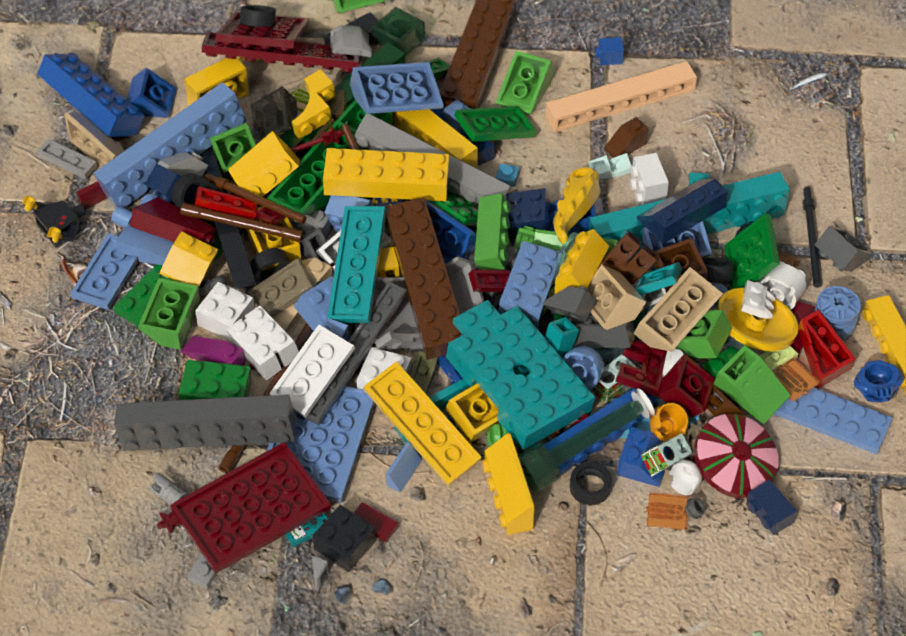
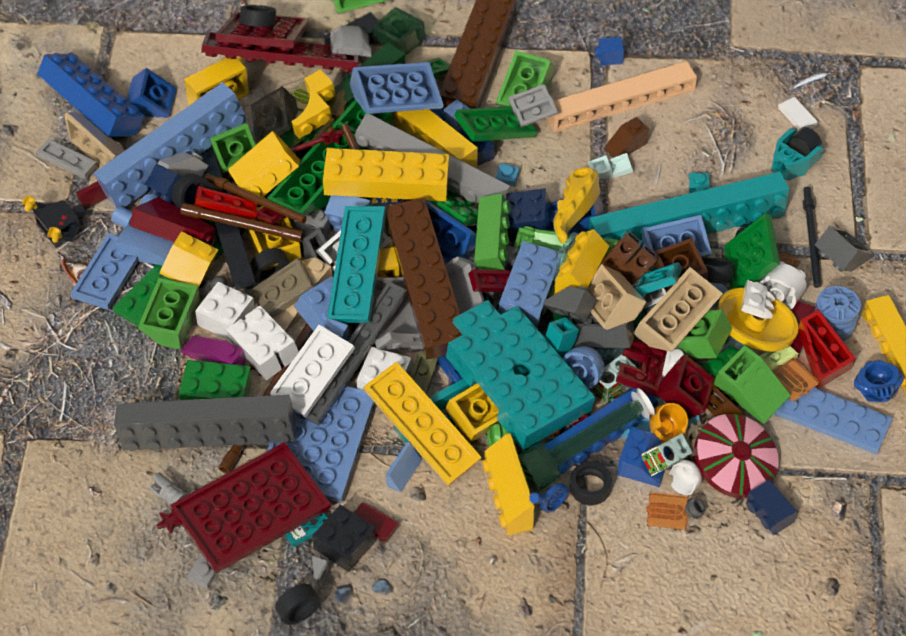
(297, 603): none -> black tyre
(532, 105): none -> light grey slope
(552, 498): none -> blue piece
(648, 179): white brick -> none
(684, 209): dark blue slope -> none
(797, 114): none -> white tile
(802, 153): none -> teal piece

